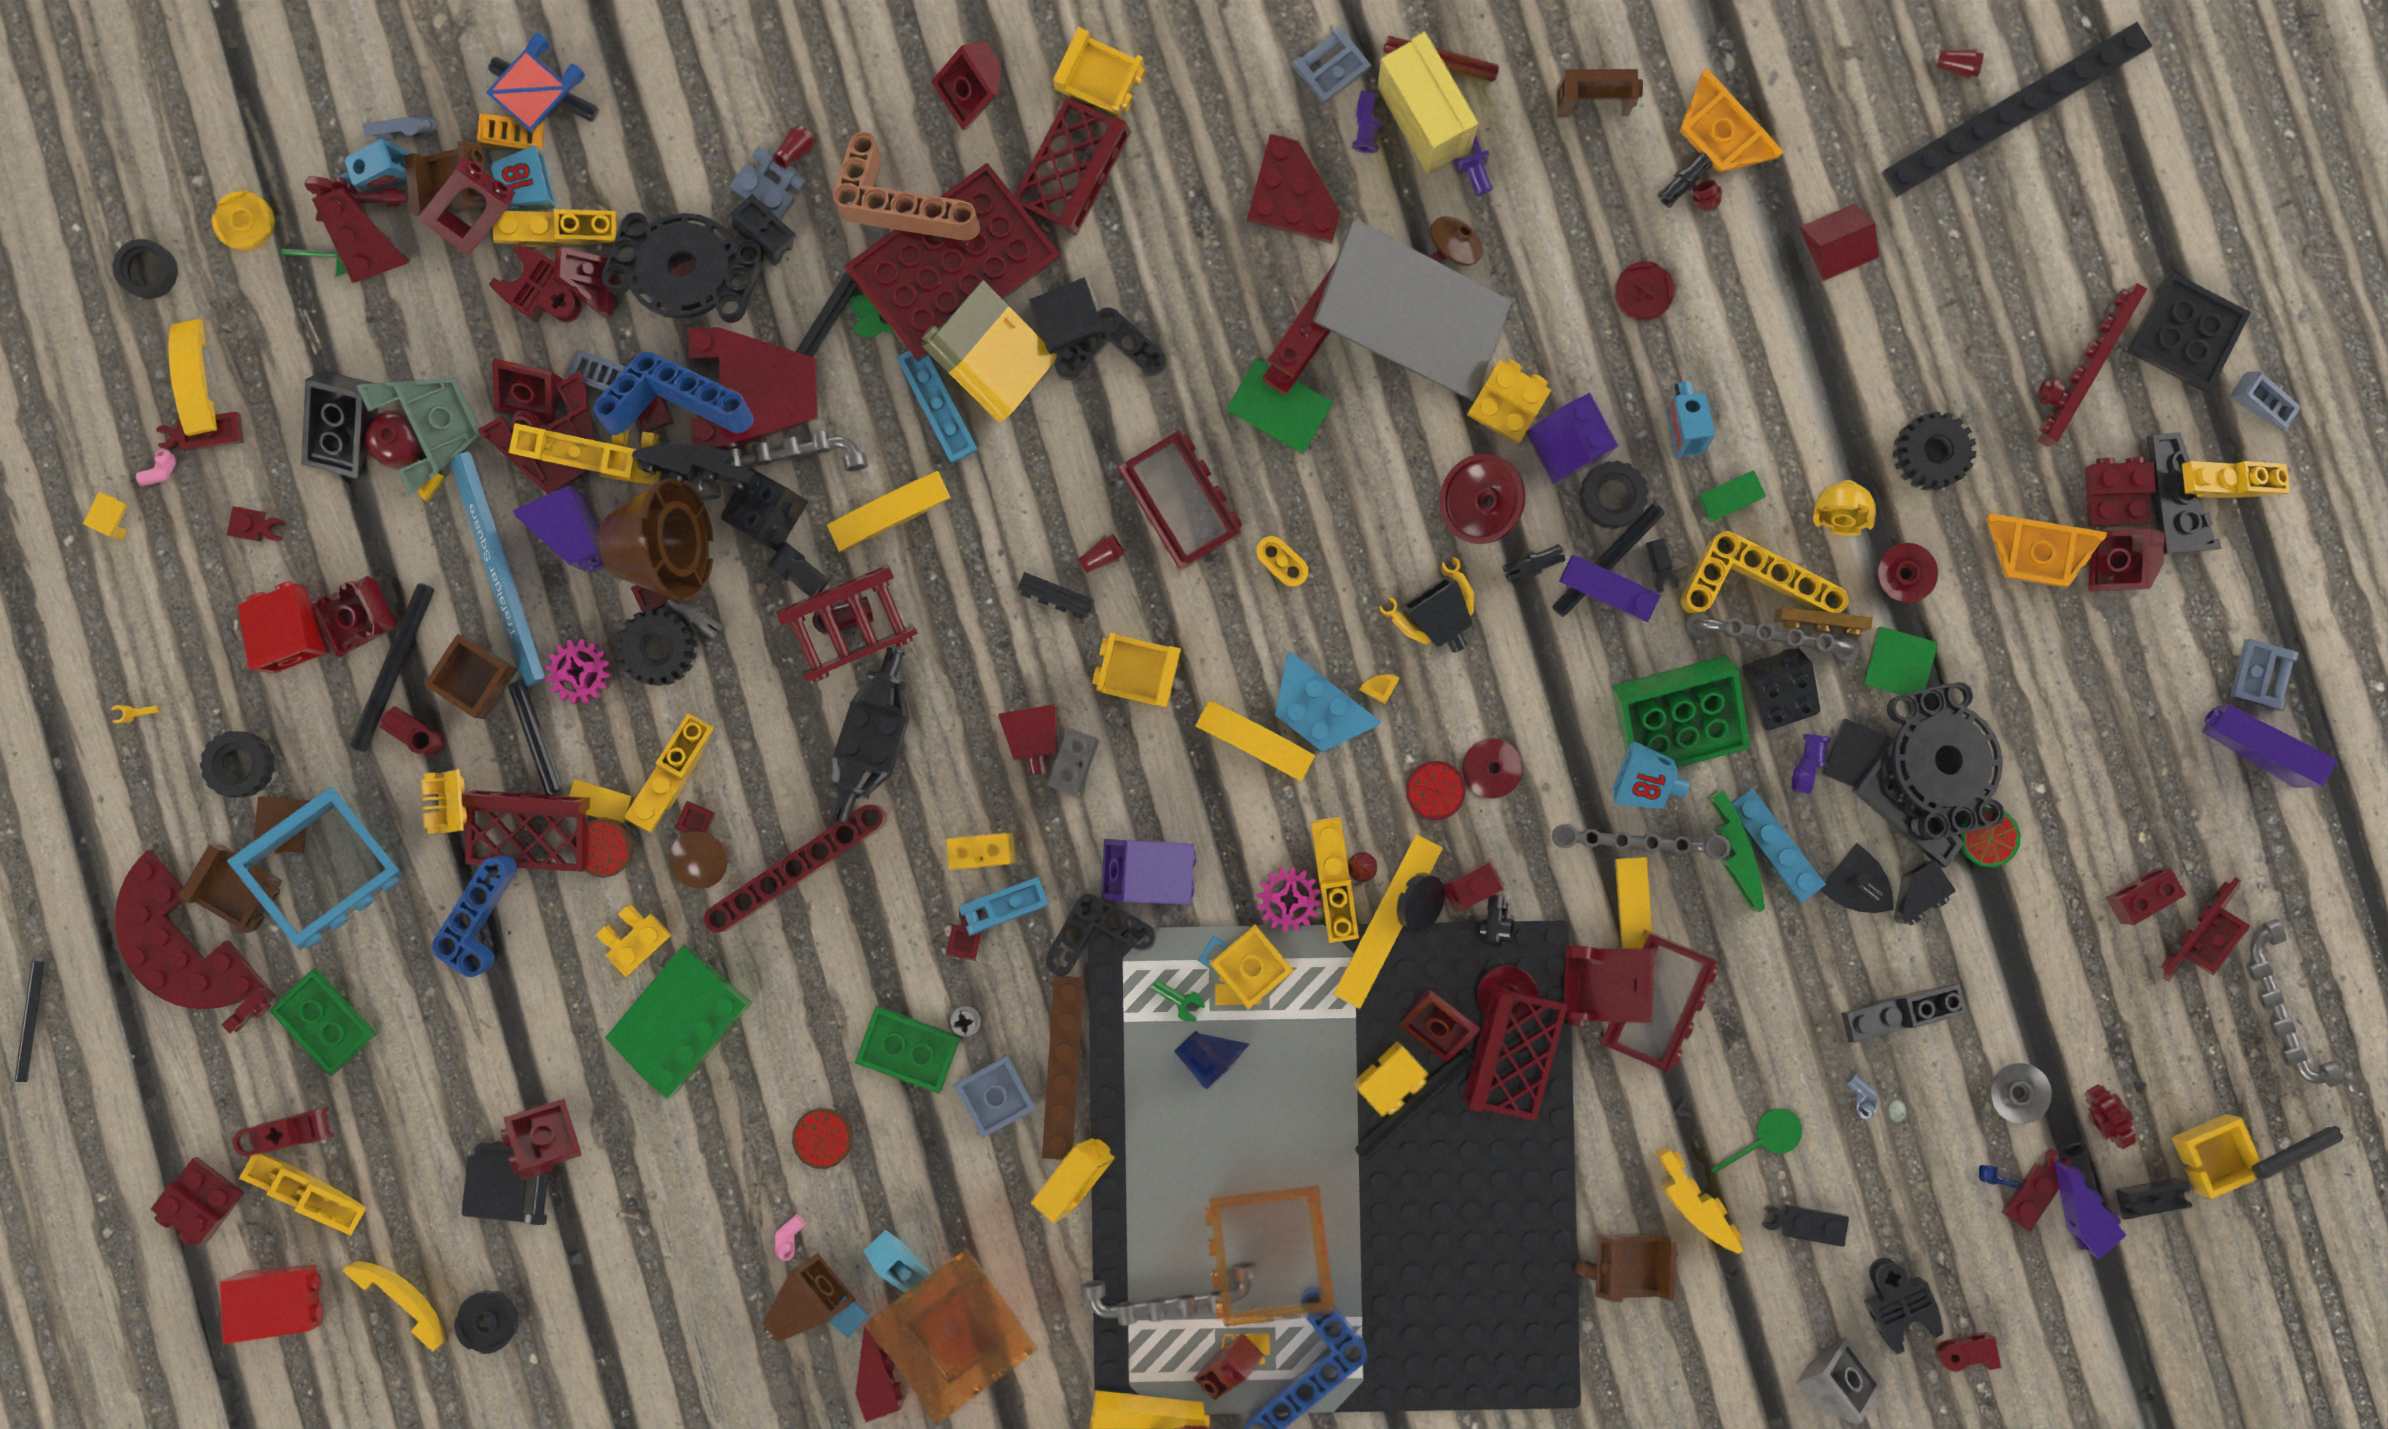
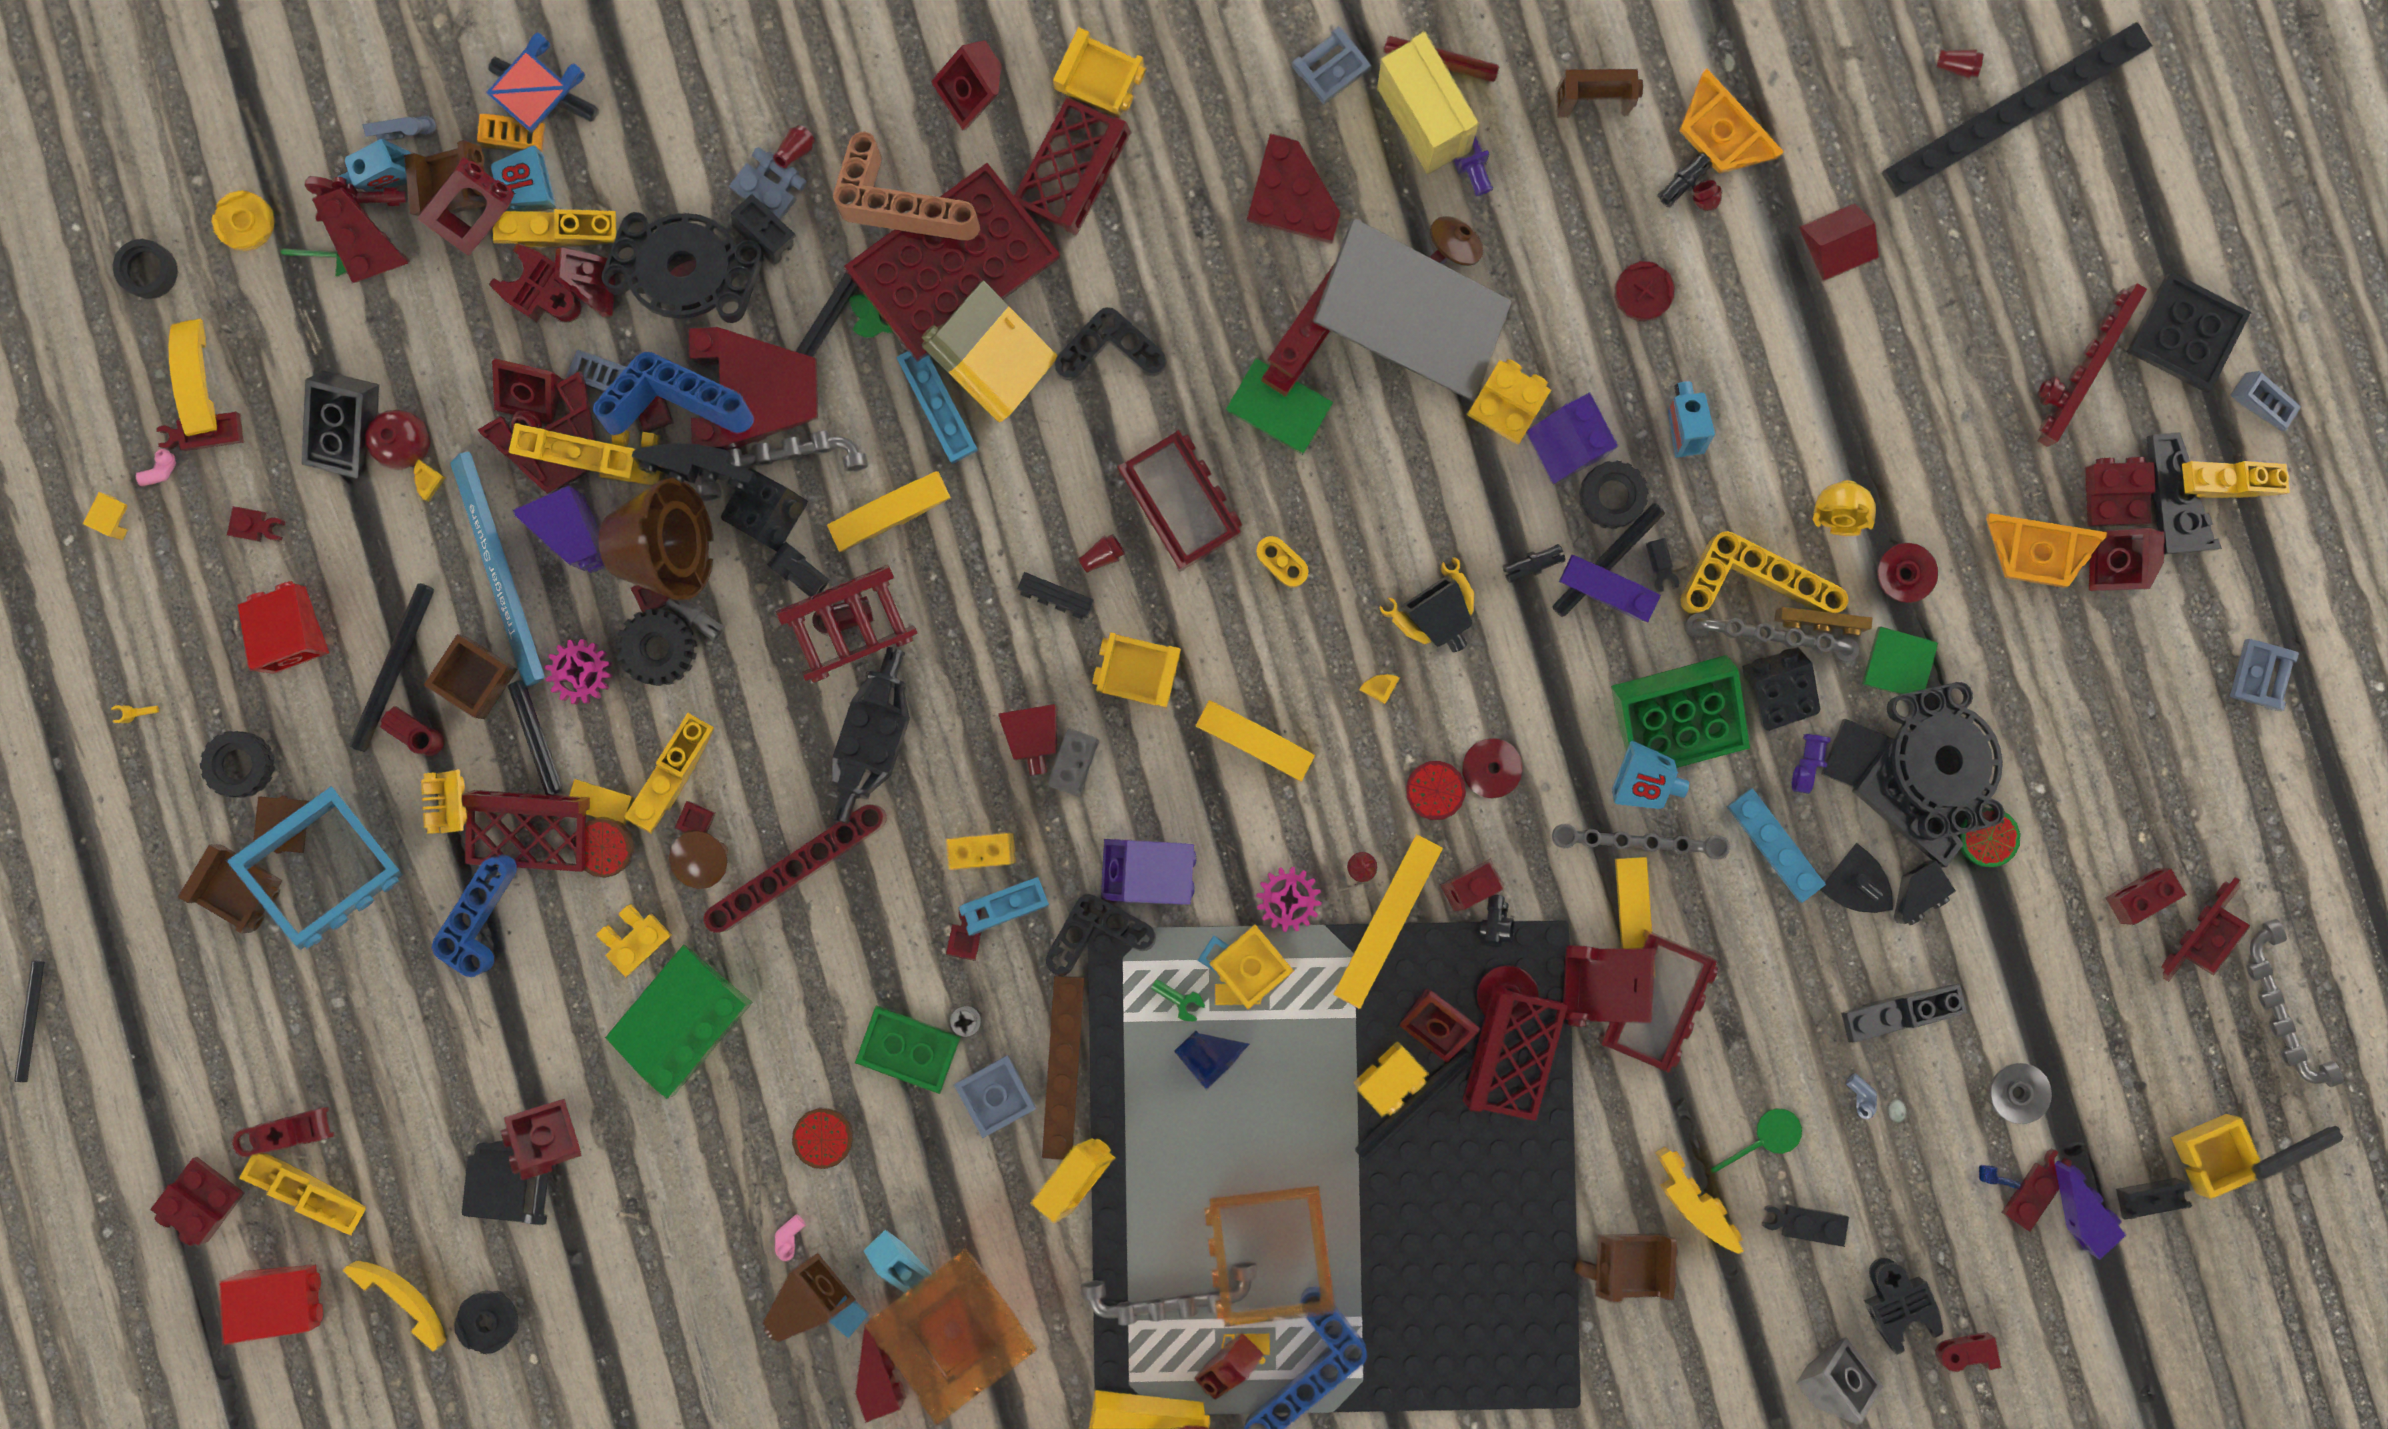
(163, 955): dark red plate -> none
(254, 1006): dark red plate -> none
(323, 1022): green tile -> none
(354, 615): dark red slope -> none
(437, 417): sand green wing -> none
(1067, 315): black tile -> none
(1318, 708): dark azure wing -> none
(1334, 879): yellow slope -> none
(1368, 125): dark purple connector -> none
(1421, 902): black tile -> none
(1466, 497): dark red dish -> none
(1732, 496): green tile -> none
(1741, 860): green slope -> none
(1913, 458): black tyre -> none
(2110, 1116): dark red gear -> none
(2269, 747): dark purple slope -> none

